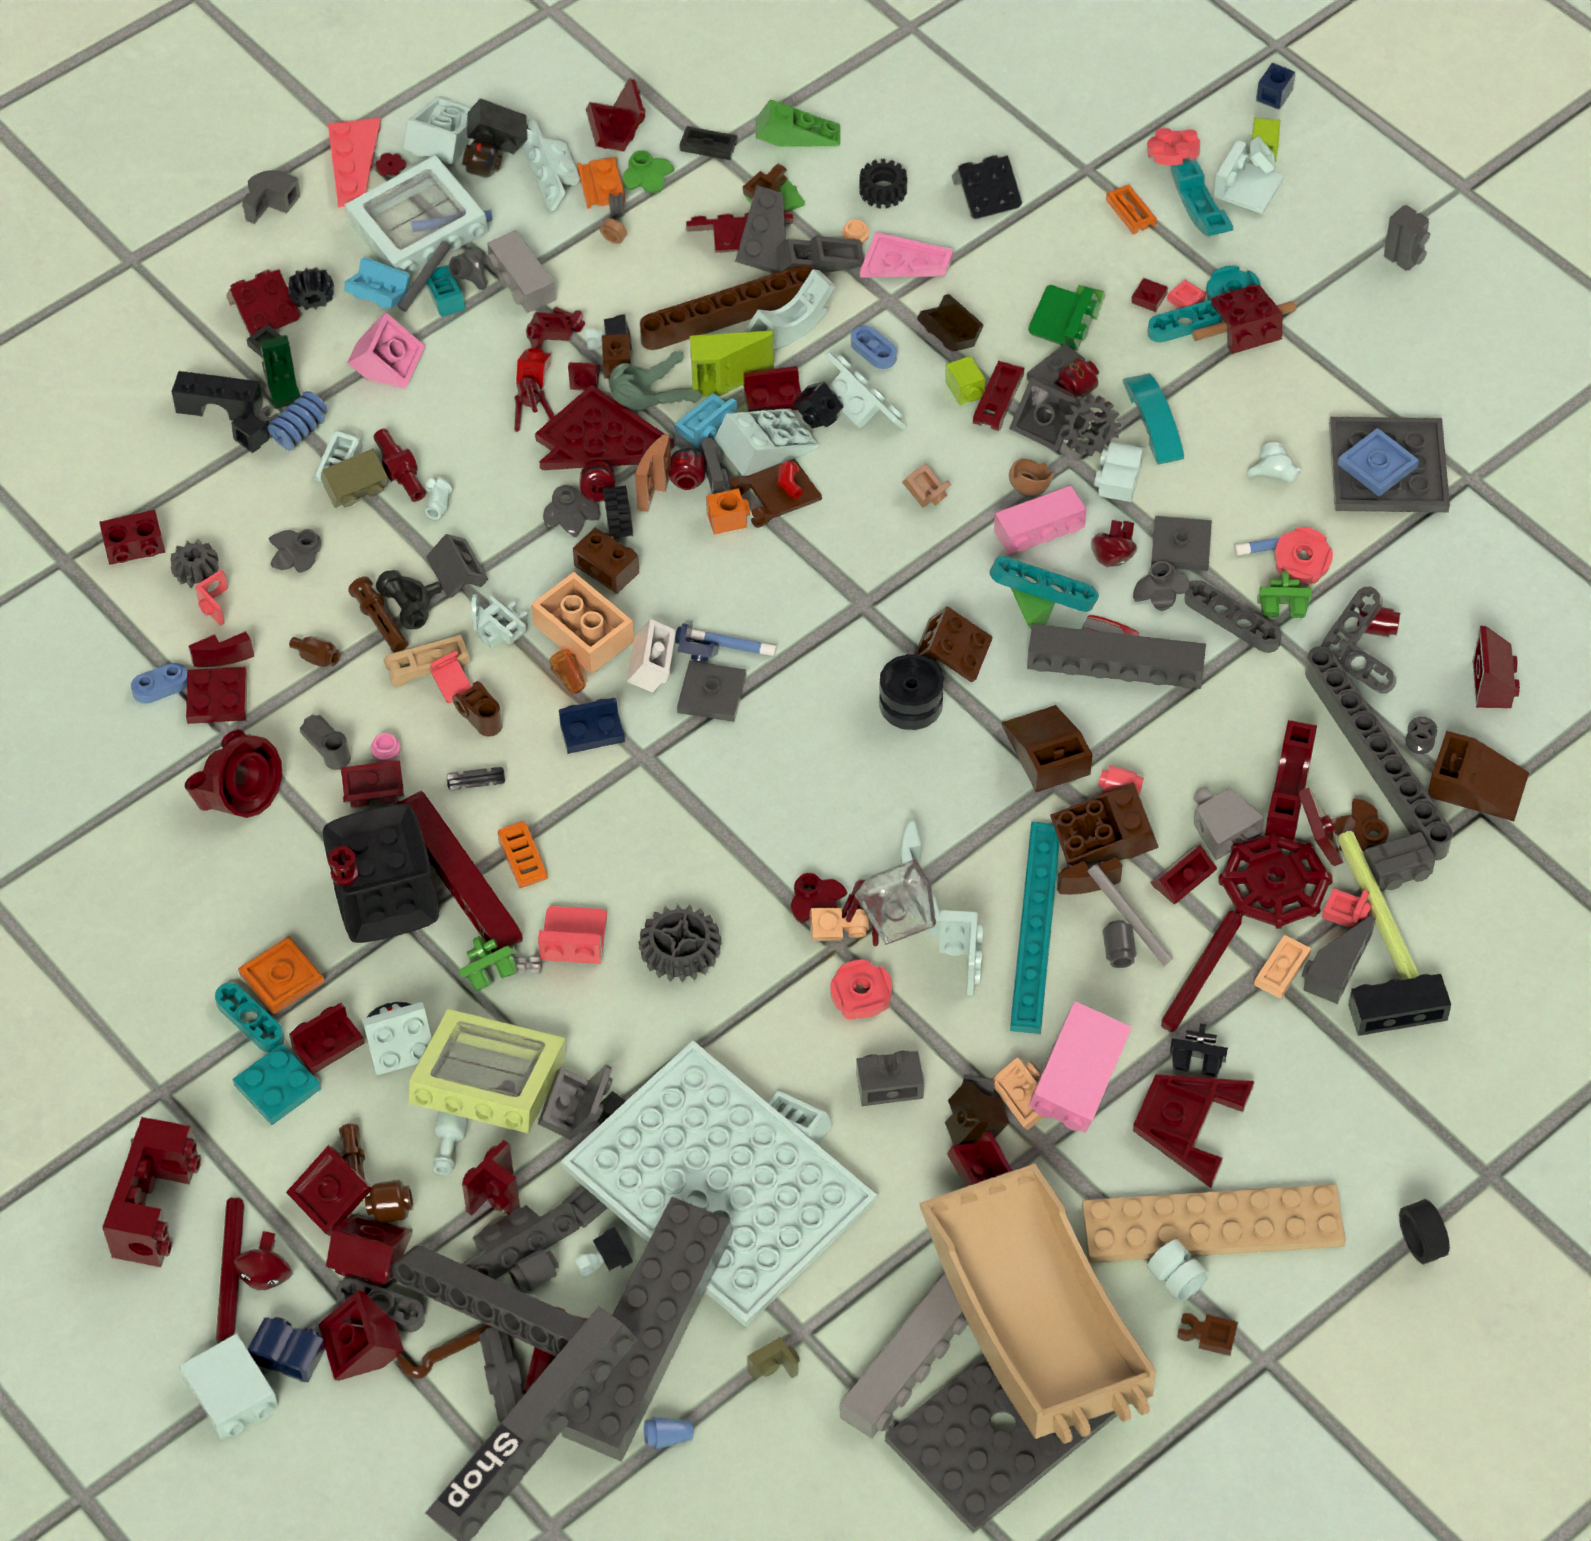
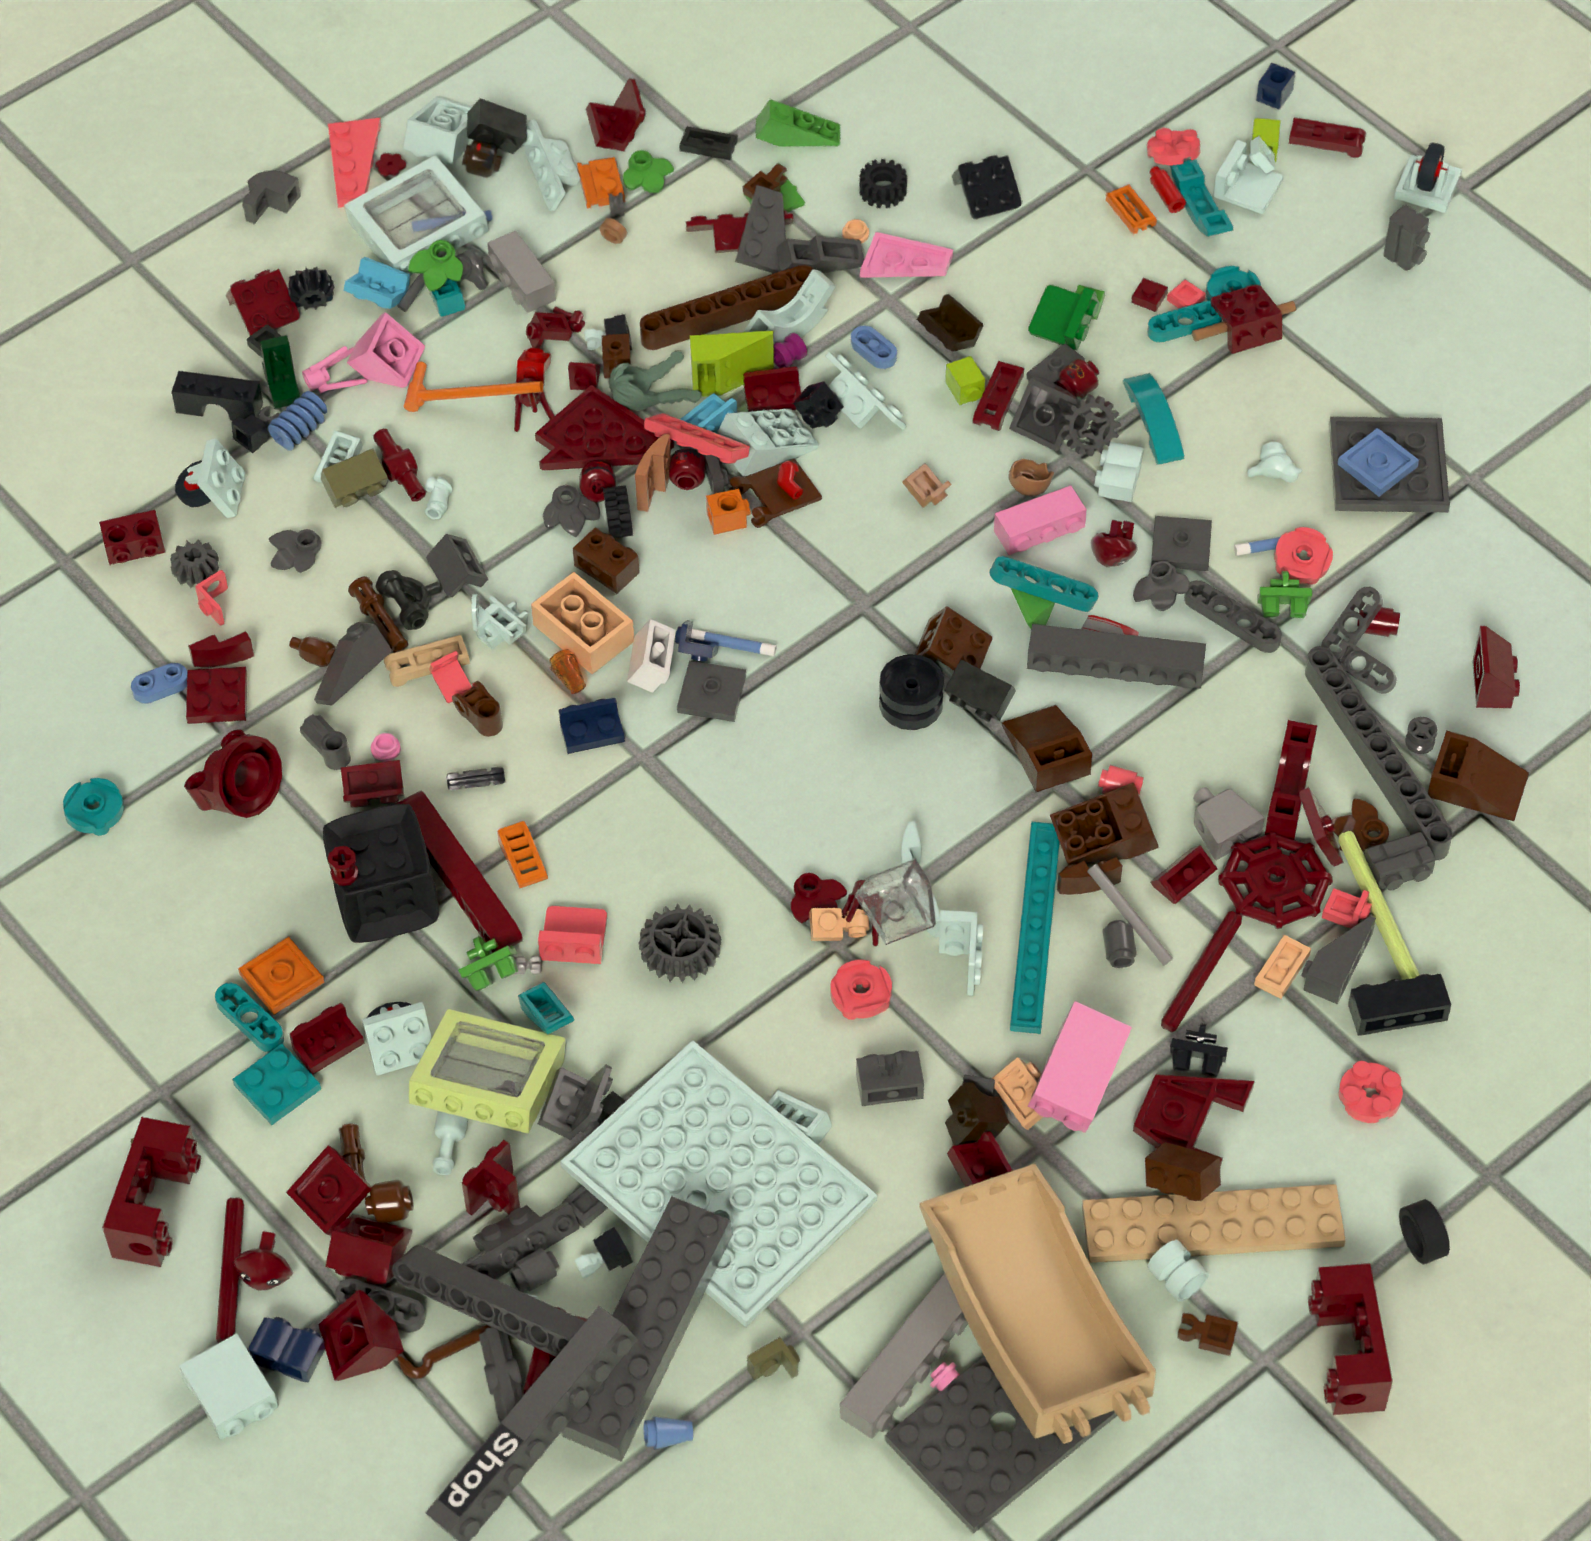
(97, 820): none -> teal plate
(212, 479): none -> light aqua plate
(317, 374): none -> bright pink plant
(353, 659): none -> dark grey slope
(418, 394): none -> orange bar
(437, 269): none -> bright green plate
(541, 1003): none -> teal slope
(696, 437): none -> coral plate
(791, 349): none -> magenta wheel
(944, 1376): none -> bright pink plate
(980, 691): none -> pearl dark grey brick
(1167, 190): none -> red cylinder
(1182, 1171): none -> reddish brown brick
(1328, 136): none -> dark red plate
(1349, 1297): none -> dark red plate
(1374, 1076): none -> coral plate
(1428, 180): none -> light aqua plate

